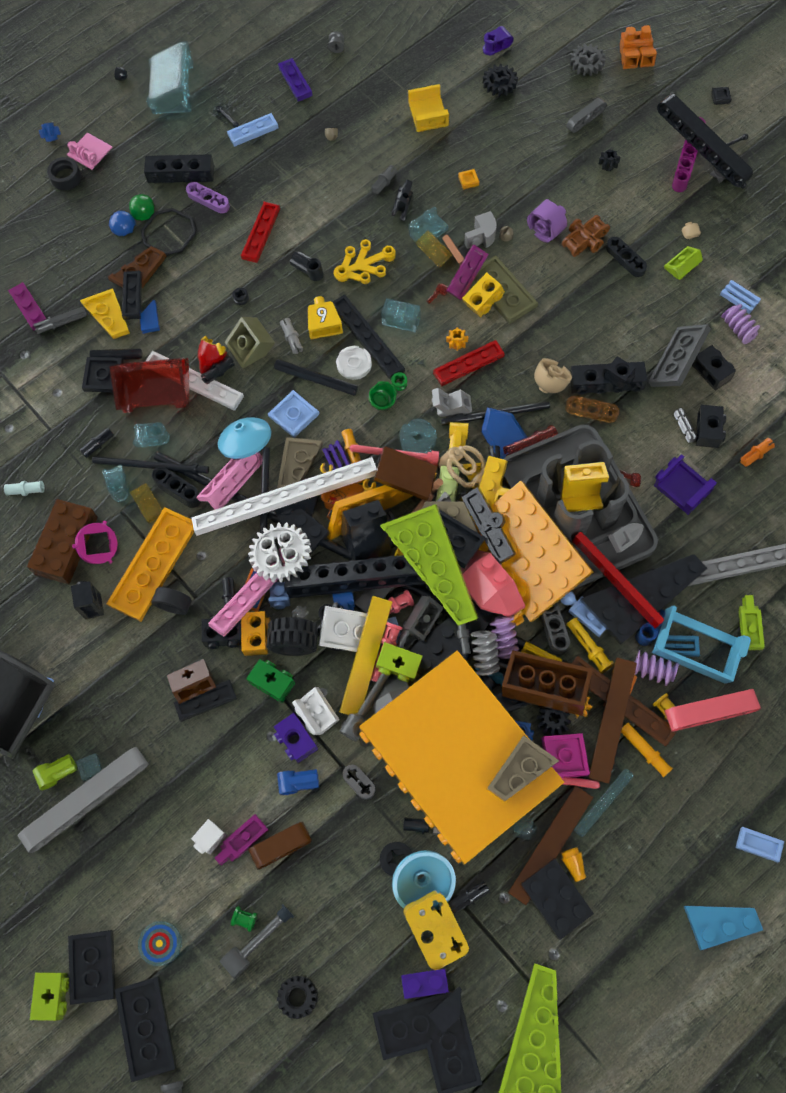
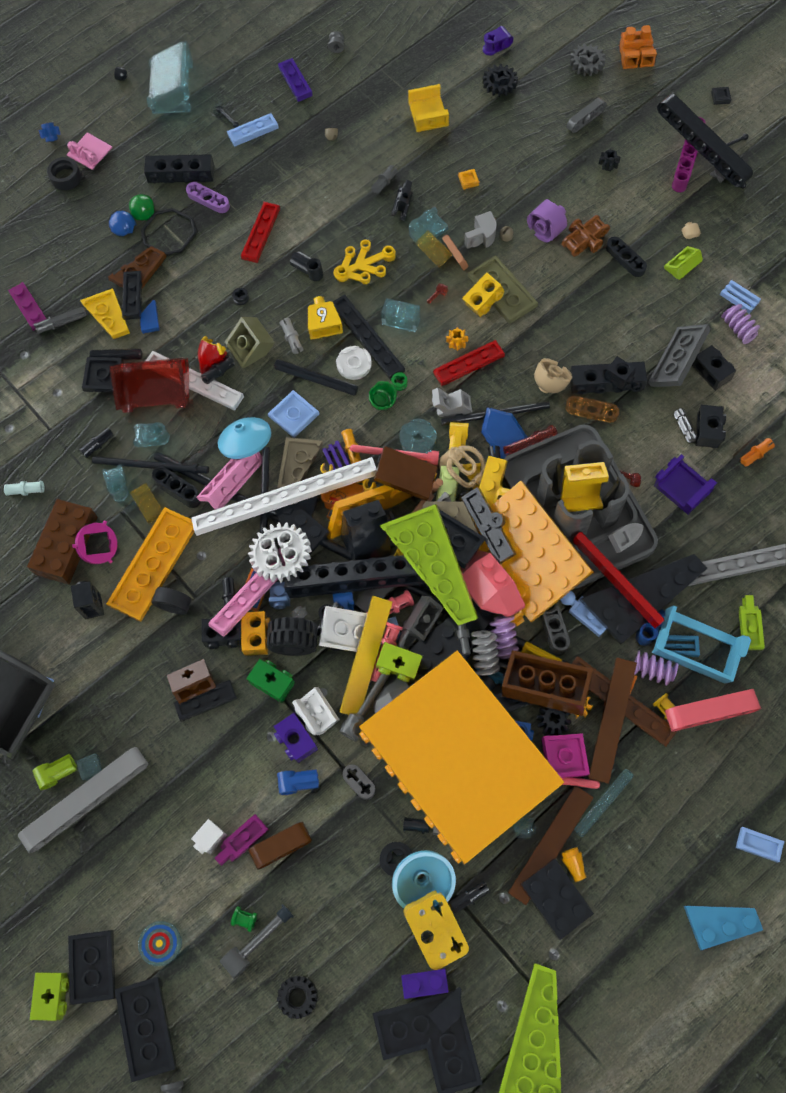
(467, 272): magenta plate -> none
(521, 768): dark tan wing -> none
(595, 653): yellow pin -> none
(646, 750): light orange pin -> none

